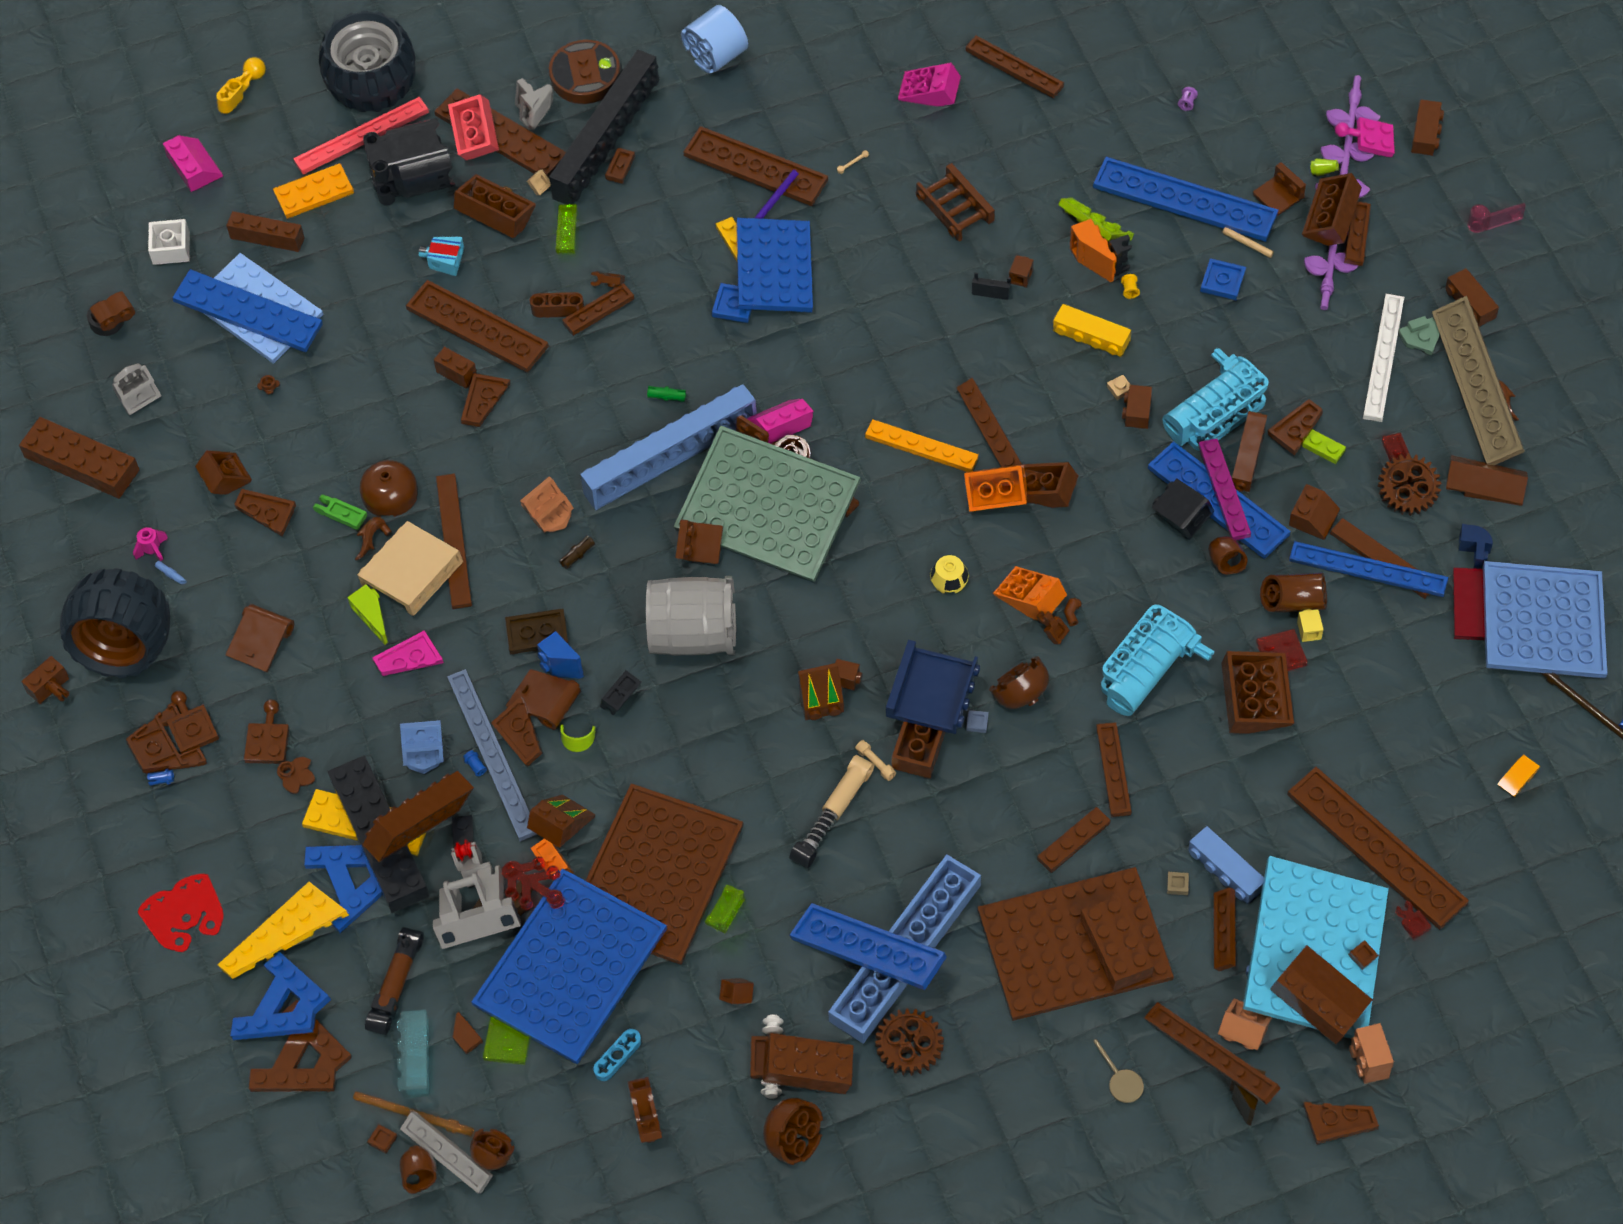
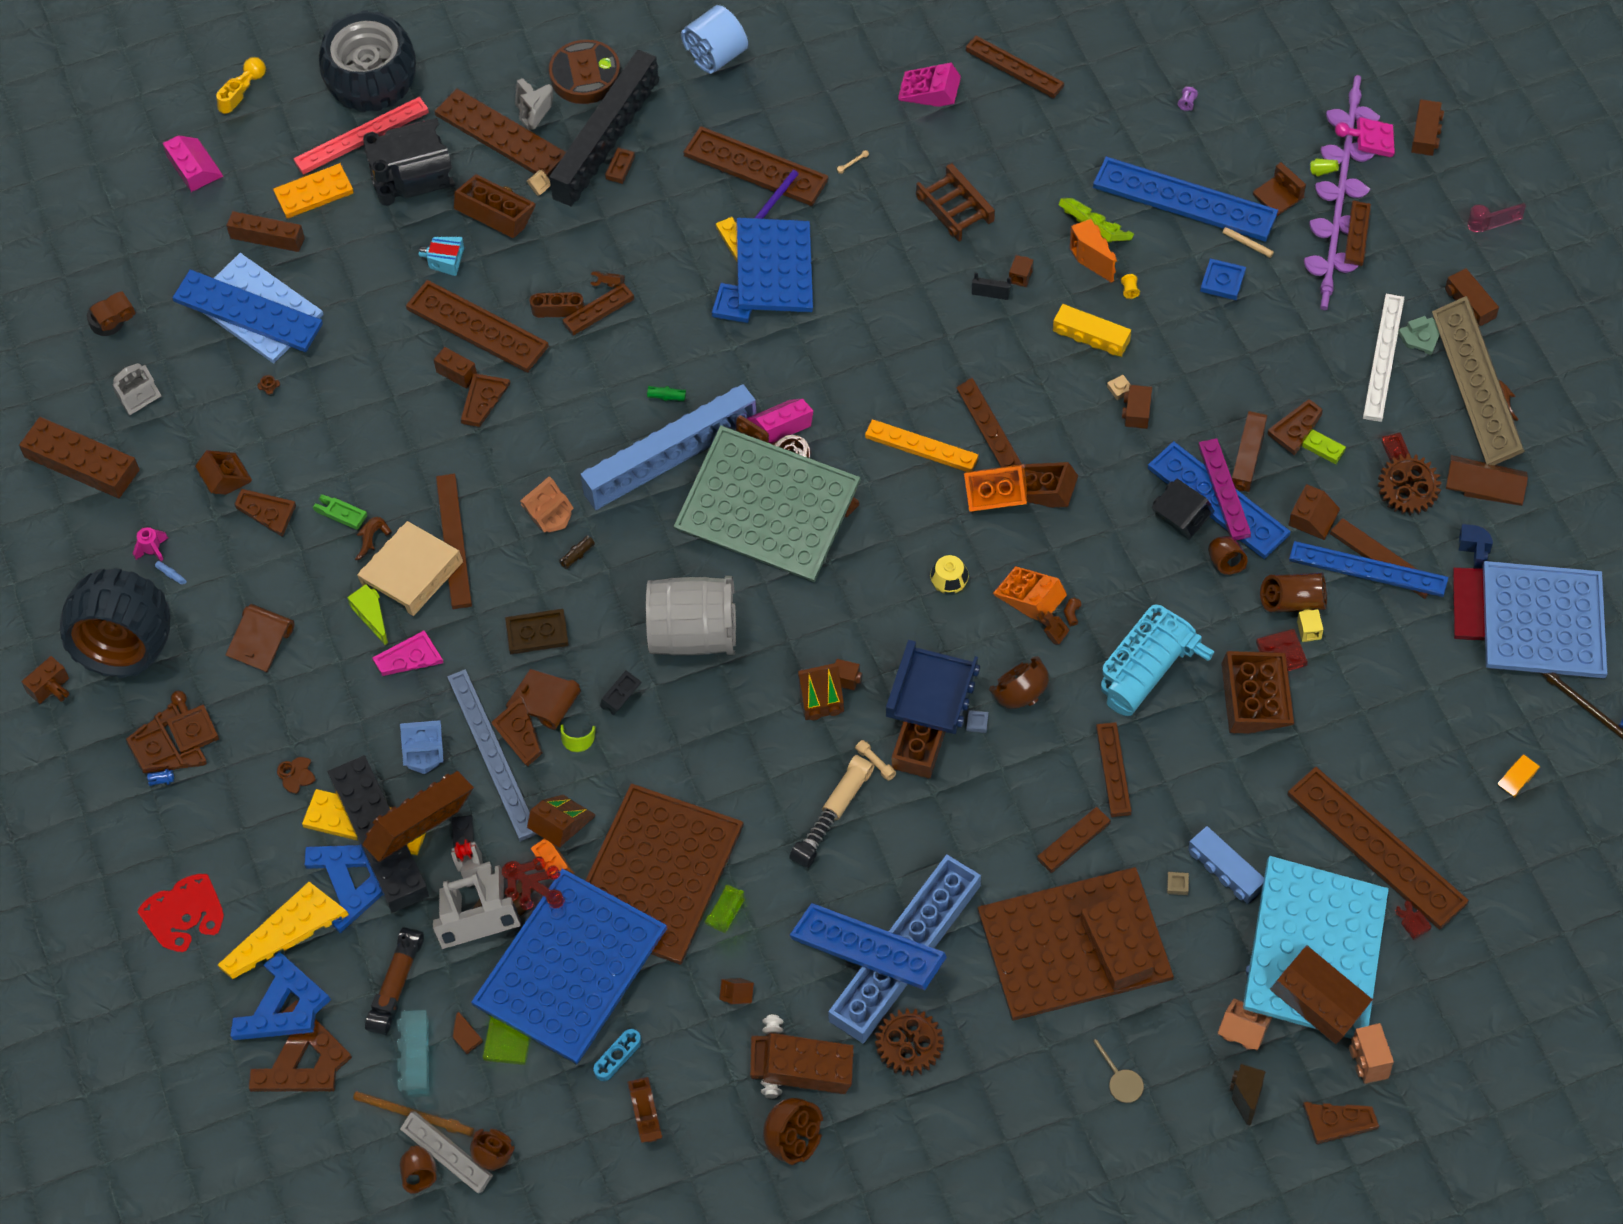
(169, 241): white brick -> none
(267, 741): reddish brown plate -> none
(382, 1139): reddish brown tile -> none
(388, 488): reddish brown cylinder -> none
(473, 127): coral brick -> none
(475, 763): blue pin -> none
(559, 658): blue slope -> none
(566, 229): clear neon green plate -> none
(699, 542): reddish brown bracket -> none
(1120, 248): black hinge -> none
(1212, 1053): reddish brown plate -> none
(1218, 402): medium azure piece -> none
(1224, 929): reddish brown plate -> none
(1332, 209): reddish brown slope -> none
(1363, 954): reddish brown tile -> none

